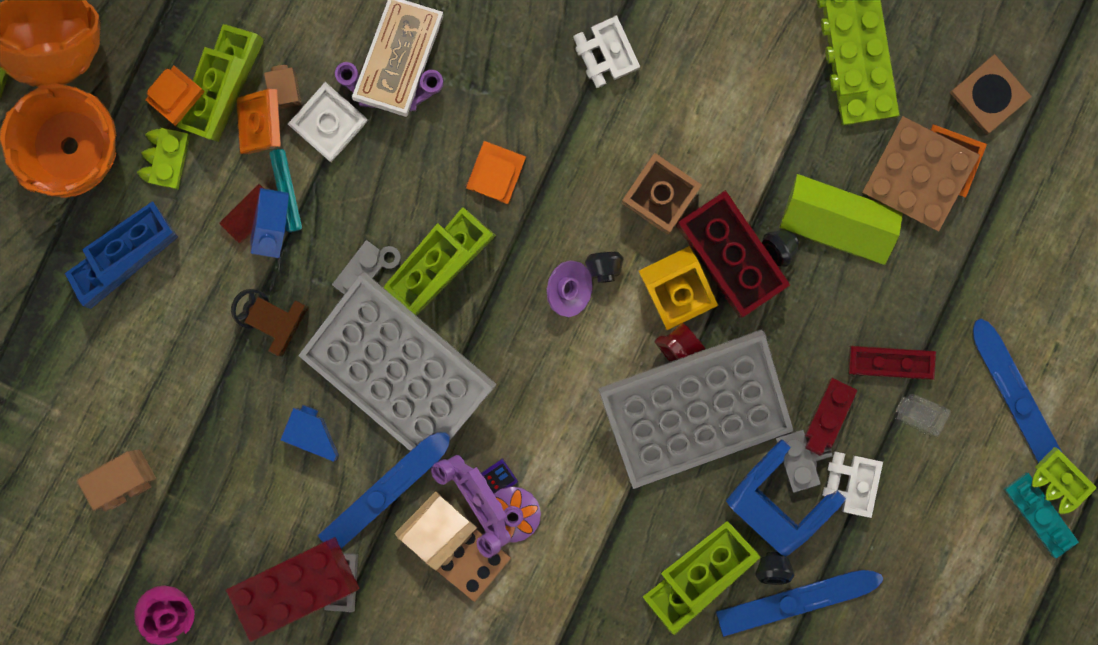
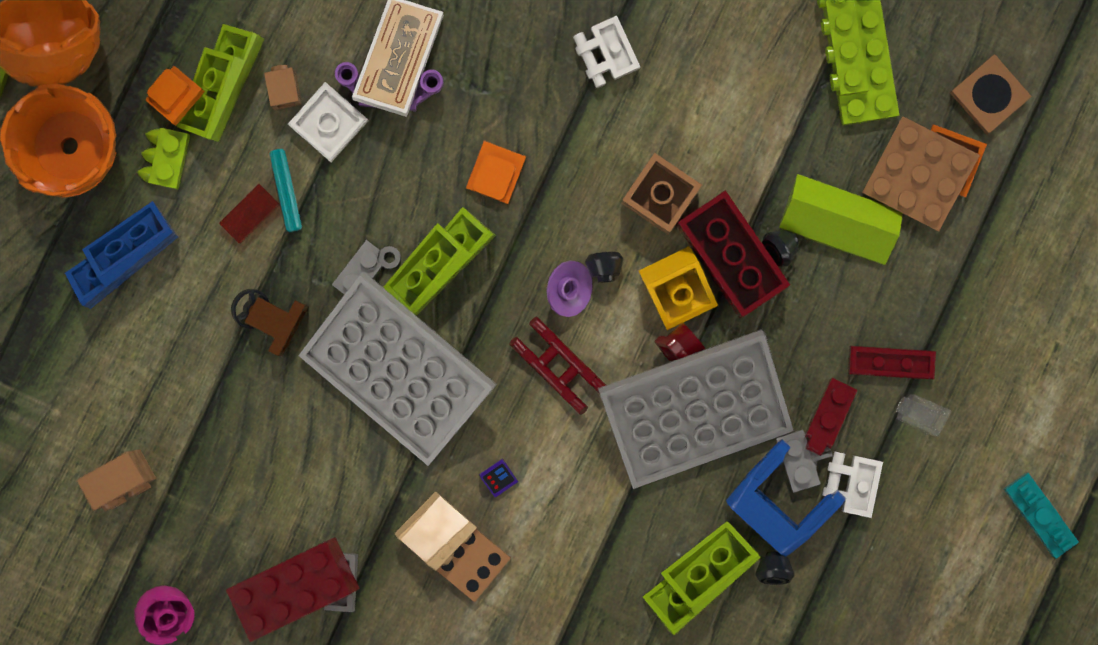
(258, 121): orange plate -> none
(269, 223): blue slope -> none
(309, 433): blue slope -> none
(387, 489): blue piece -> none
(481, 500): medium lavender plate -> none
(525, 506): medium lavender dish -> none
(540, 365): none -> dark red piece
(797, 601): blue piece -> none
(1013, 389): blue piece -> none
(1064, 481): lime plate -> none

